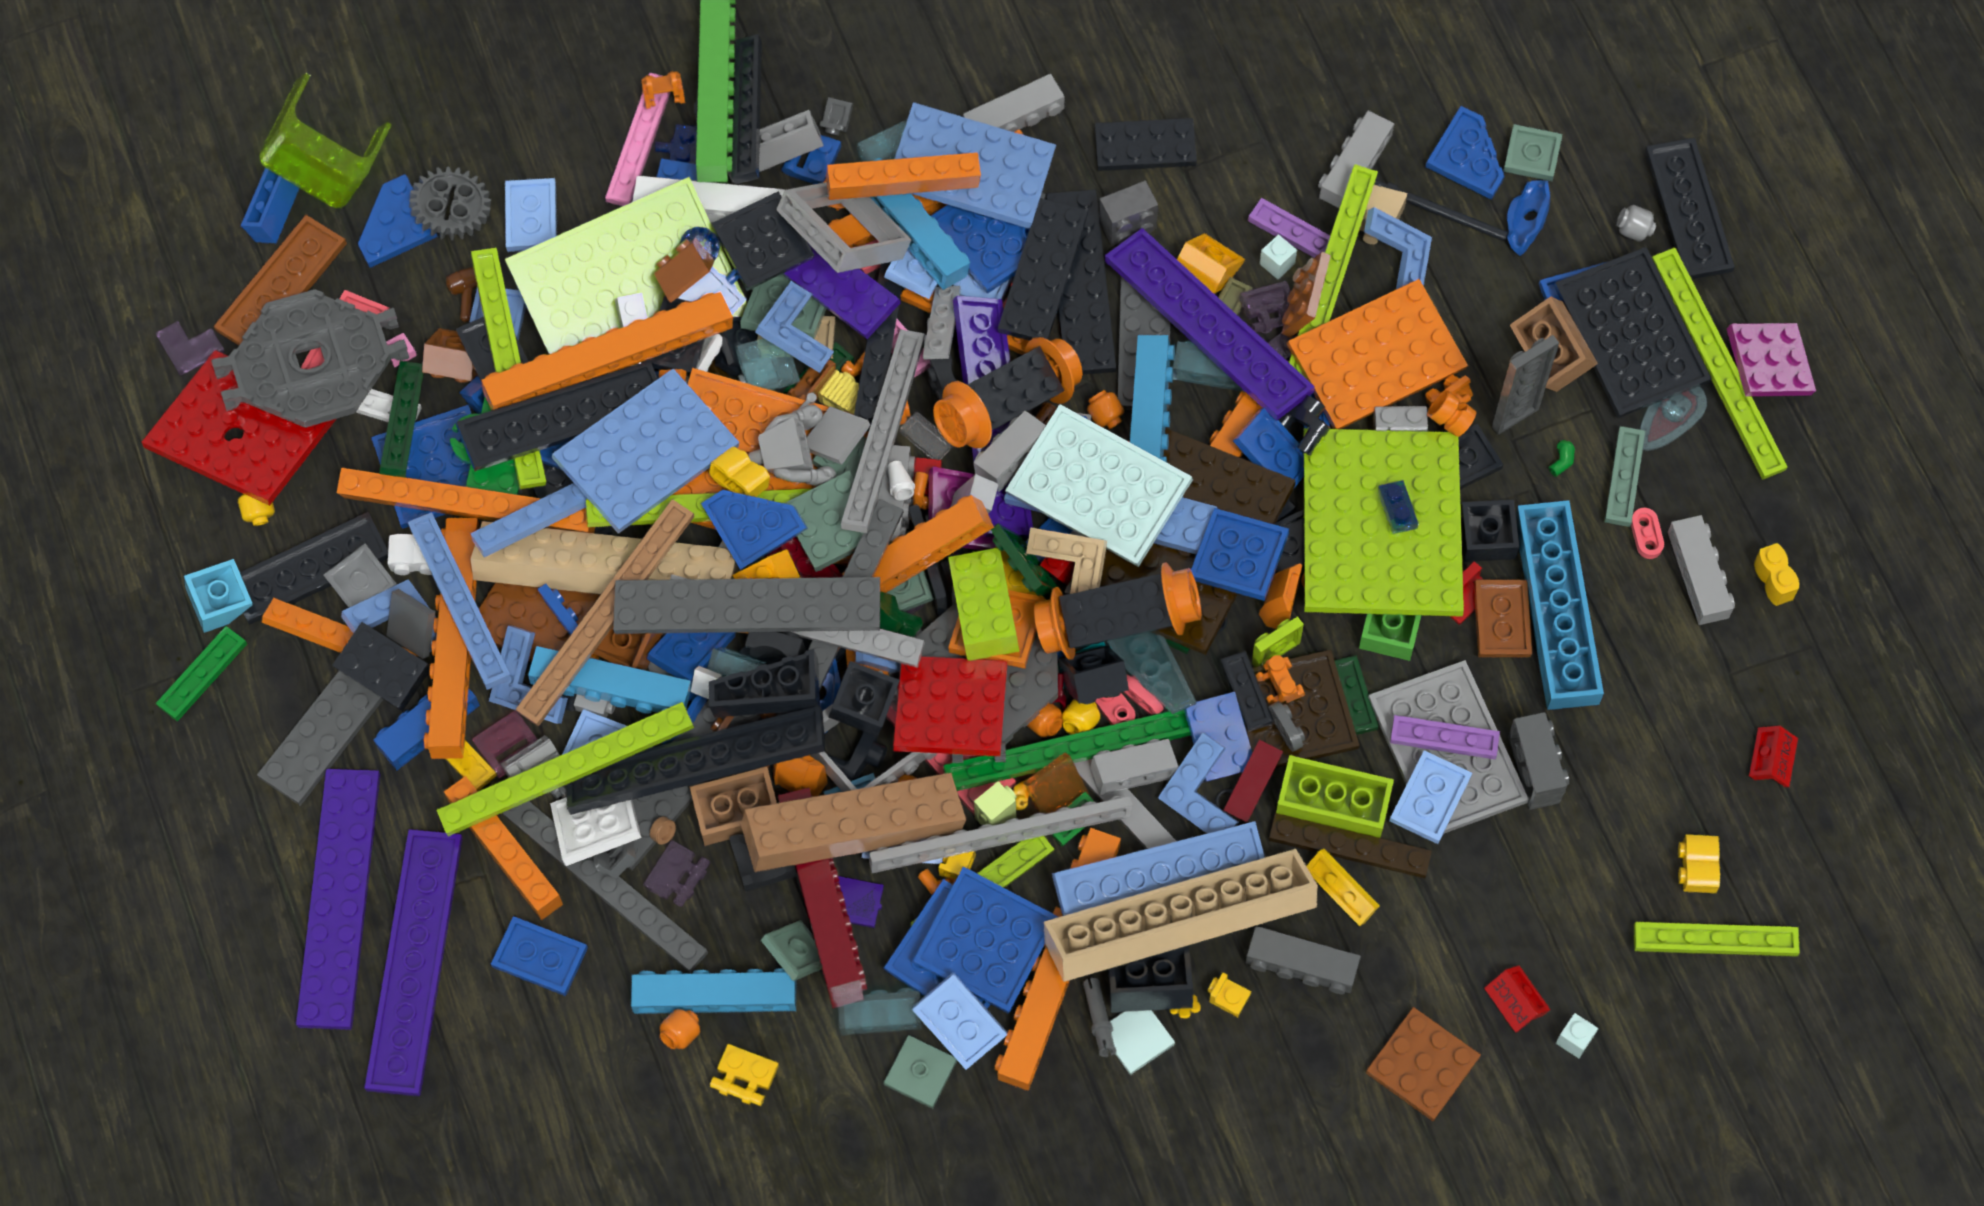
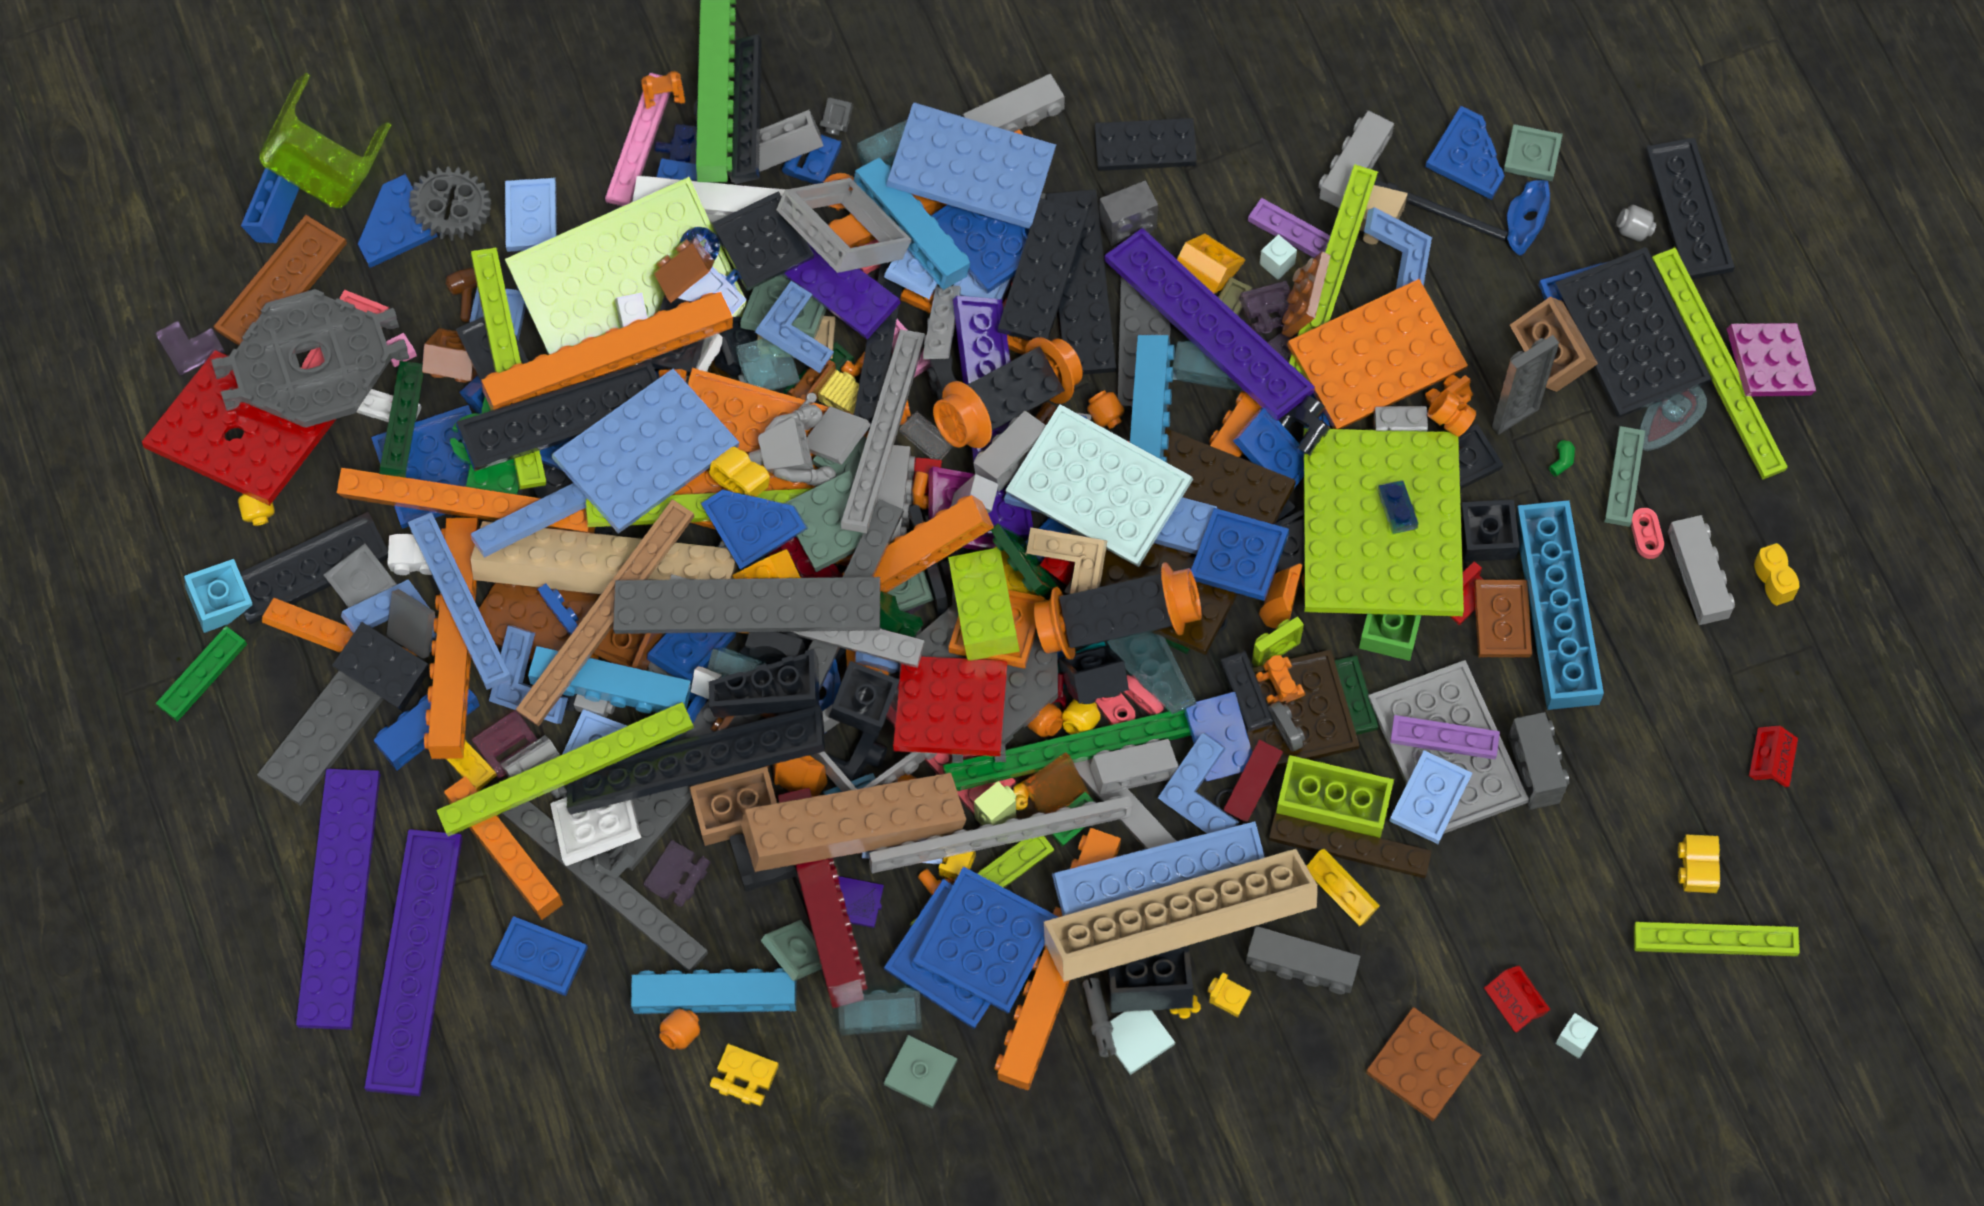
(662, 830): medium nougat tile -> none
(899, 481): white cone -> none
(903, 176): orange brick -> none
(959, 1020): light blue plate -> none

